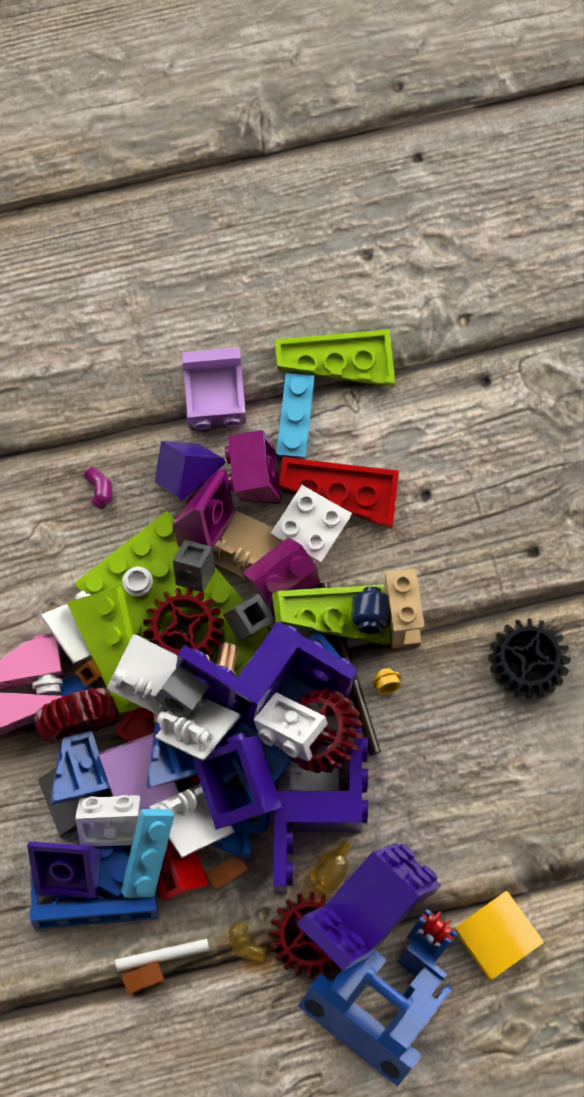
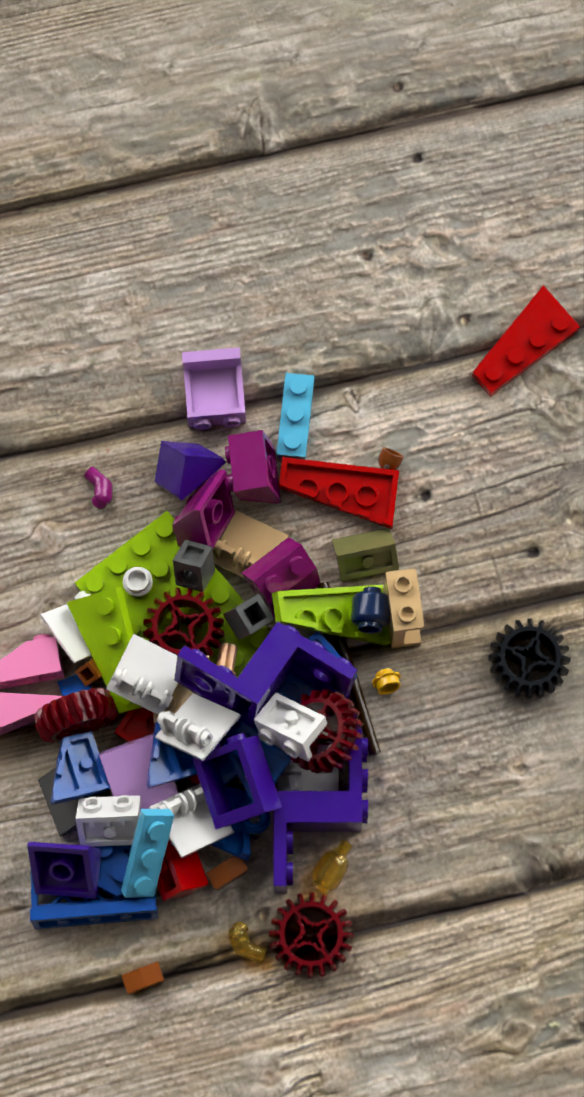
(47, 685): white plate -> none
(162, 955): white bar -> none
(182, 693): dark grey brick -> none
(312, 523): white hinge -> none
(343, 356): lime wing -> none
(365, 554): none -> olive panel
(370, 905): dark purple bracket -> none
(383, 1047): blue container -> none
(390, 457): none -> dark orange hinge
(498, 936): yellow slope -> none
(531, 336): none -> red wing

